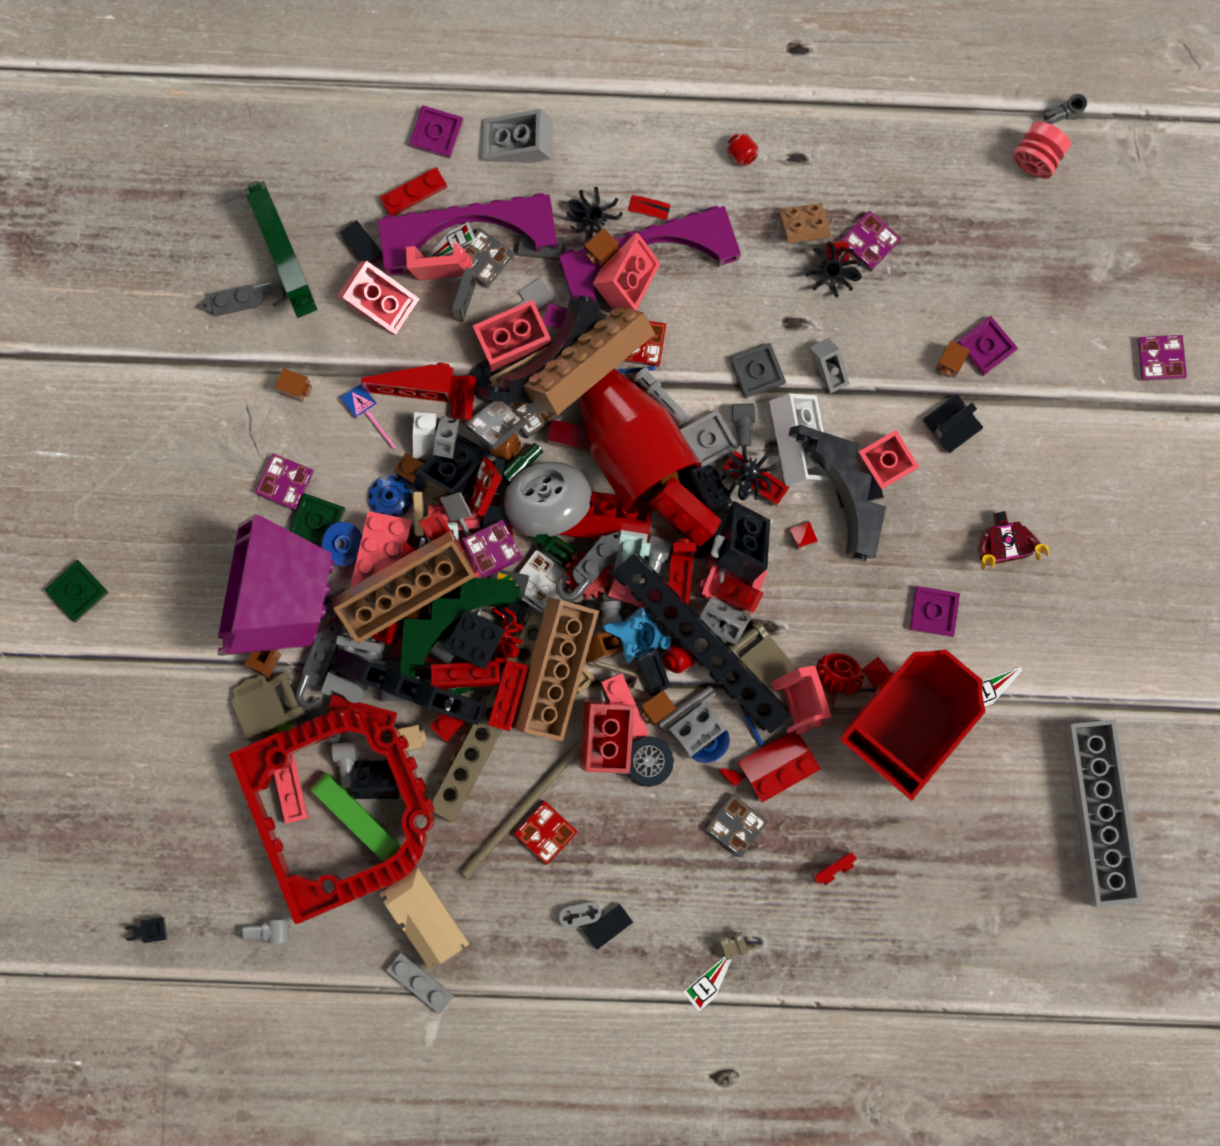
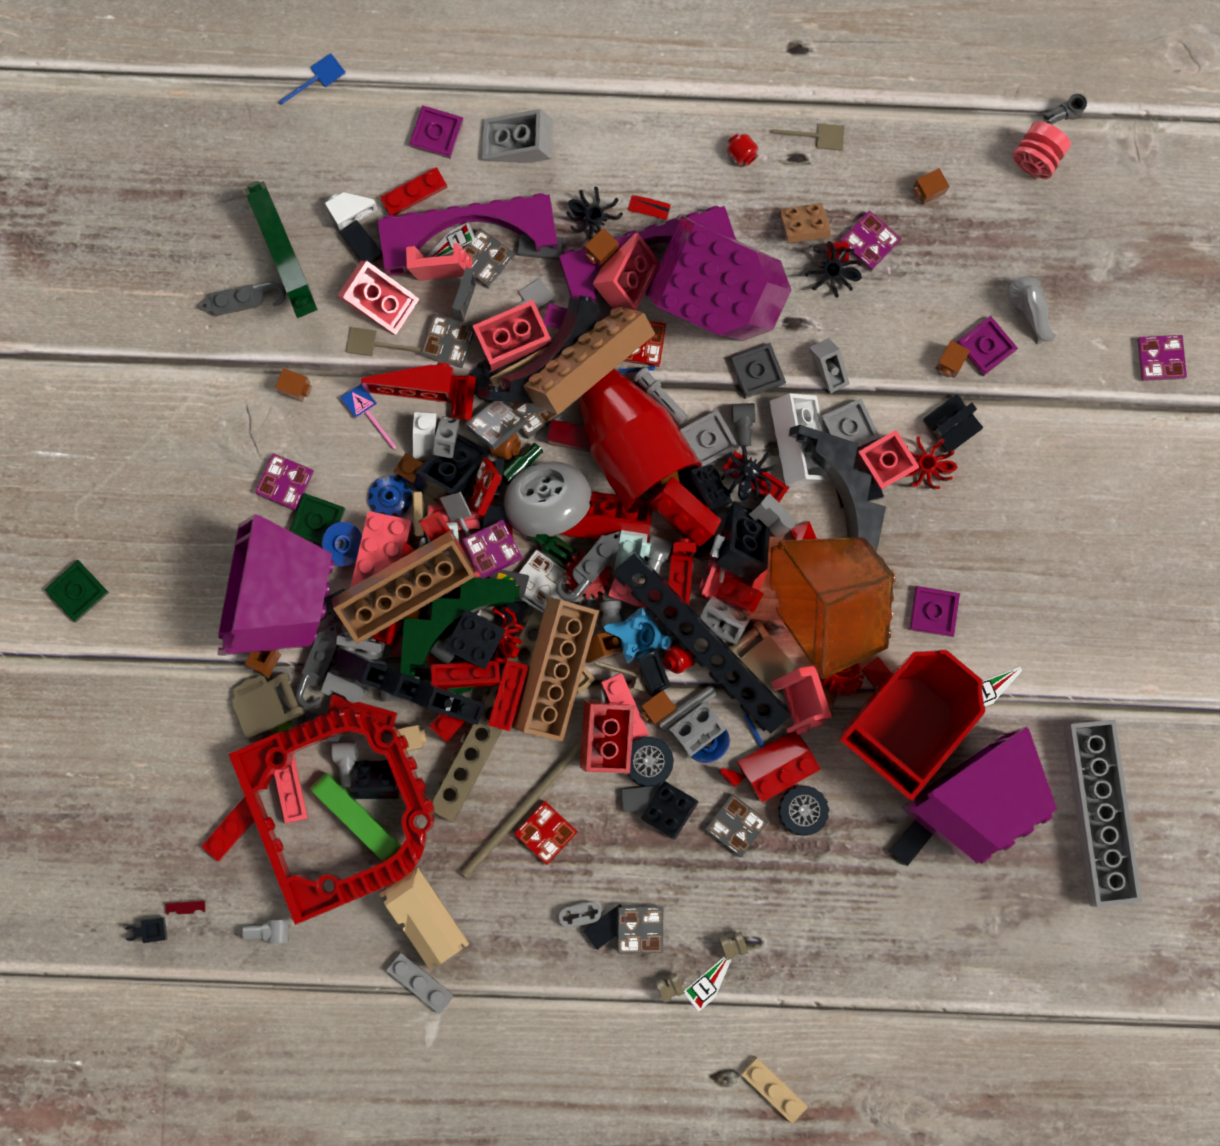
(185, 907): none -> dark red piece
(229, 831): none -> red plate
(326, 70): none -> blue piece
(349, 208): none -> white slope
(363, 342): none -> dark tan piece
(448, 341): none -> dark grey tile
(638, 798): none -> dark grey tile
(640, 929): none -> dark grey tile
(669, 810): none -> black bracket
(670, 987): none -> dark tan wheel
(719, 283): none -> magenta windscreen
(773, 516): none -> light grey leg
(774, 1090): none -> tan plate
(803, 810): none -> black wheel
(827, 874): red plate -> none
(828, 136): none -> dark tan piece
(833, 599): none -> clear orange windscreen
(851, 423): none -> light grey plate
(911, 843): none -> black tile
(928, 464): none -> red animal
(930, 186): none -> dark orange brick
(987, 799): none -> magenta windscreen
(1008, 542): torso -> none
(1028, 297): none -> light grey hair

